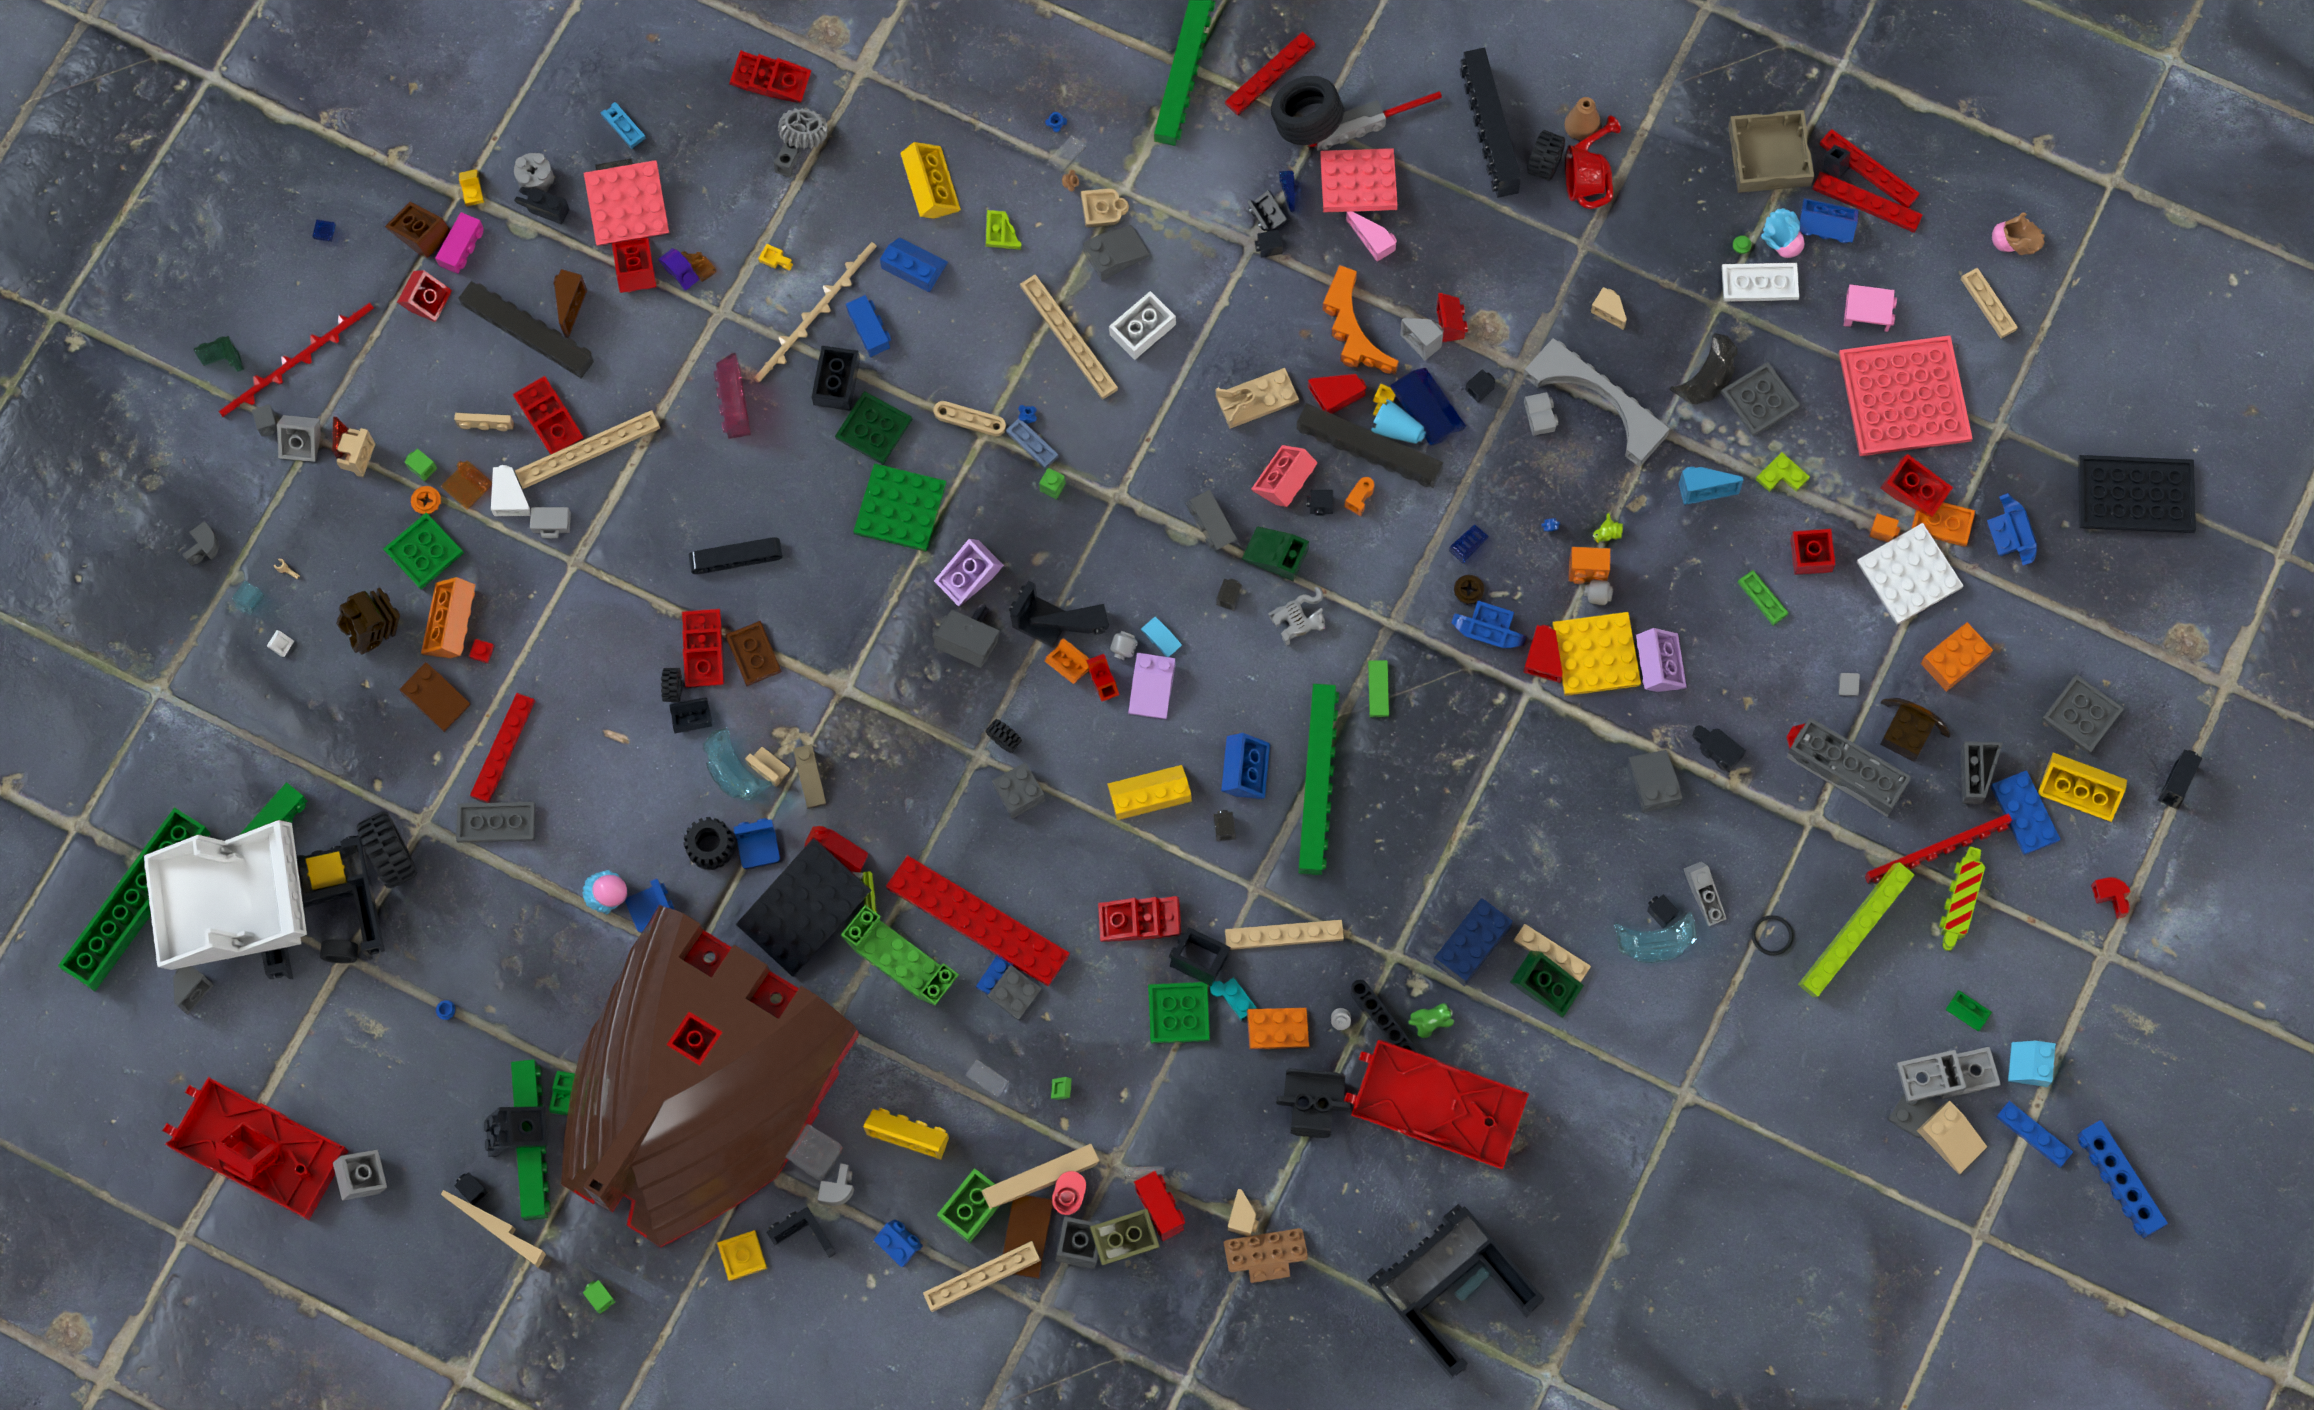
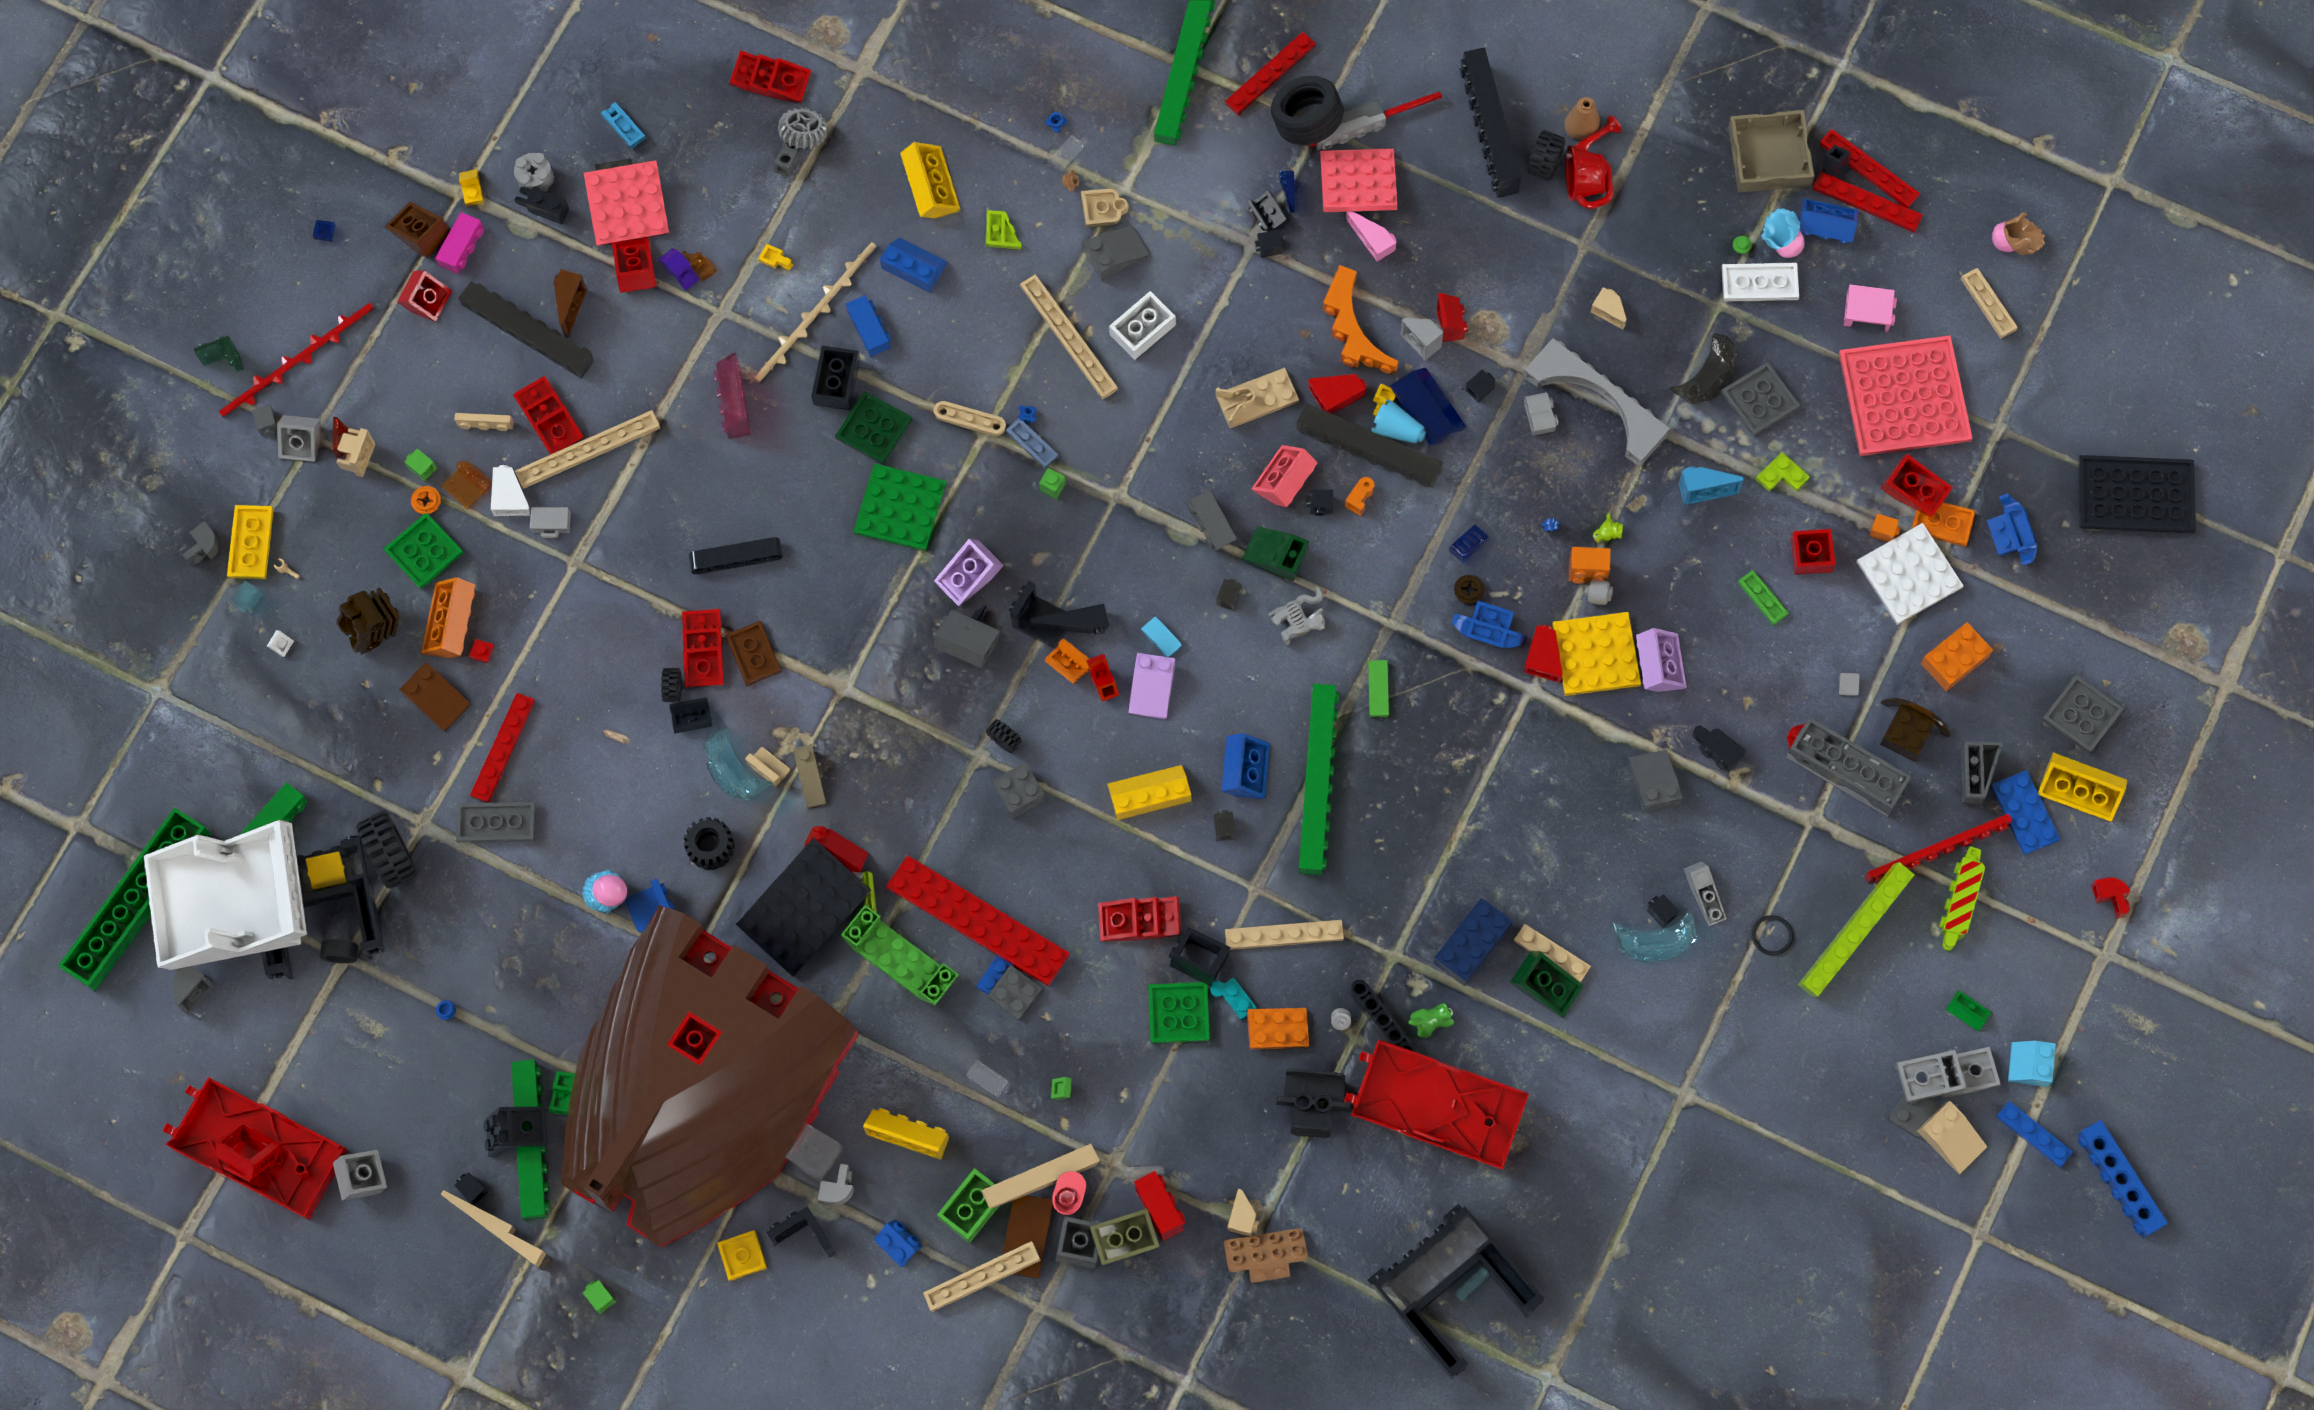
(250, 542): none -> yellow plate
(757, 843): blue bracket -> none
(1123, 645): light grey head -> none
(2180, 778): black window -> none

